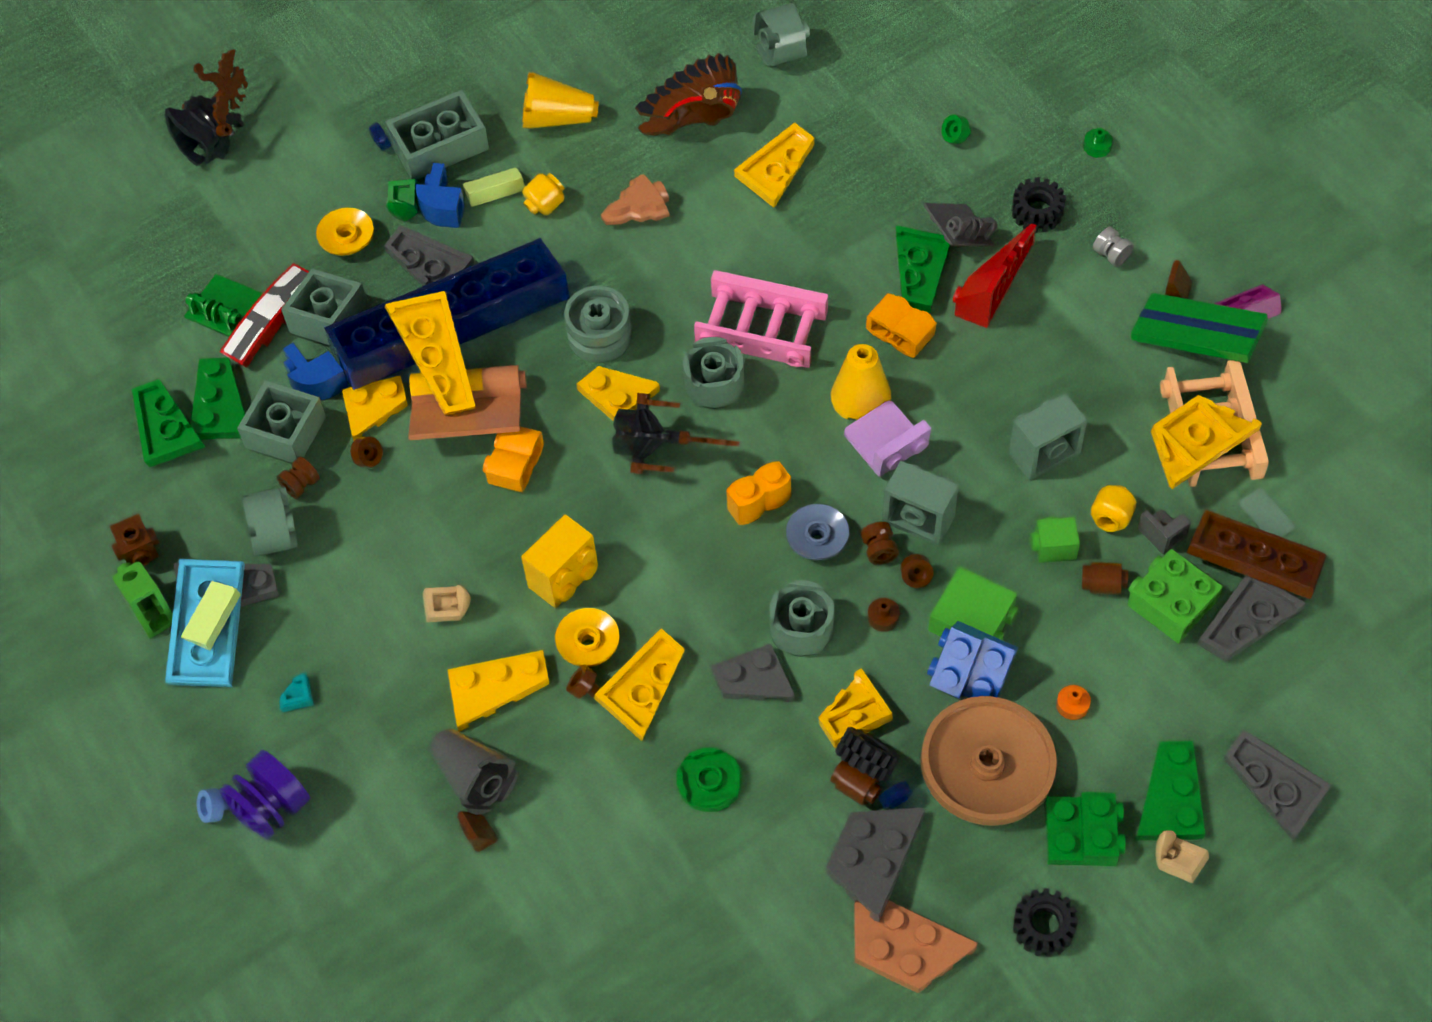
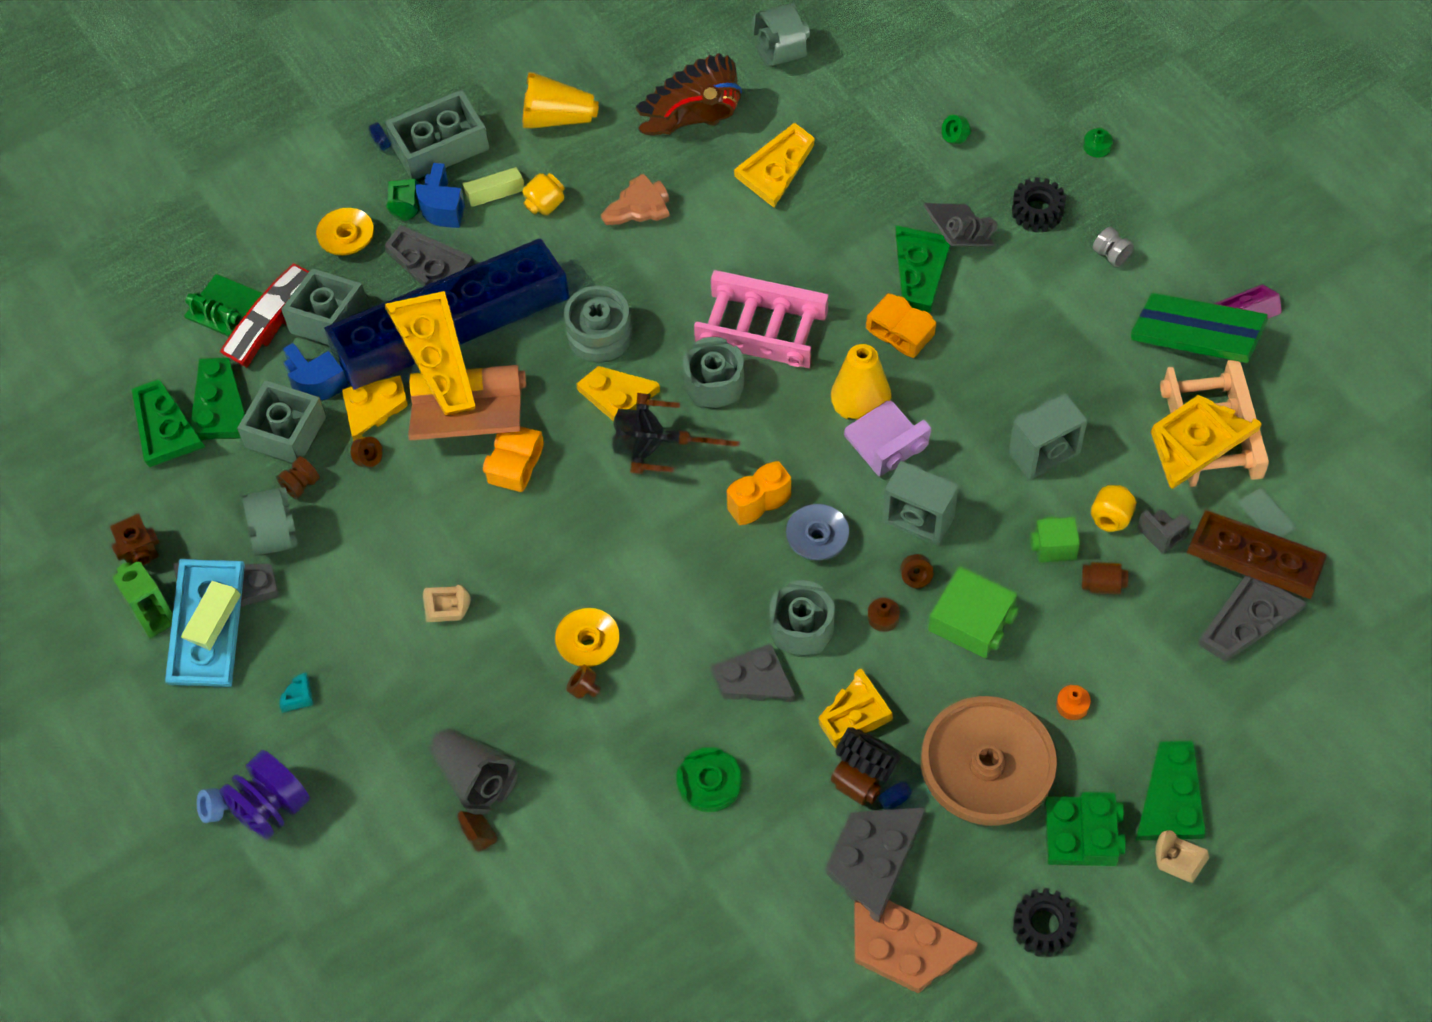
(206, 120): black helmet -> none
(491, 684): yellow wing -> none
(560, 561): yellow brick -> none
(642, 683): yellow wing -> none
(879, 542): reddish brown wheel -> none
(971, 662): plate -> none
(990, 282): red wedge -> none
(1174, 595): bright green brick -> none
(1178, 282): reddish brown slope -> none
(1277, 782): dark grey wing -> none

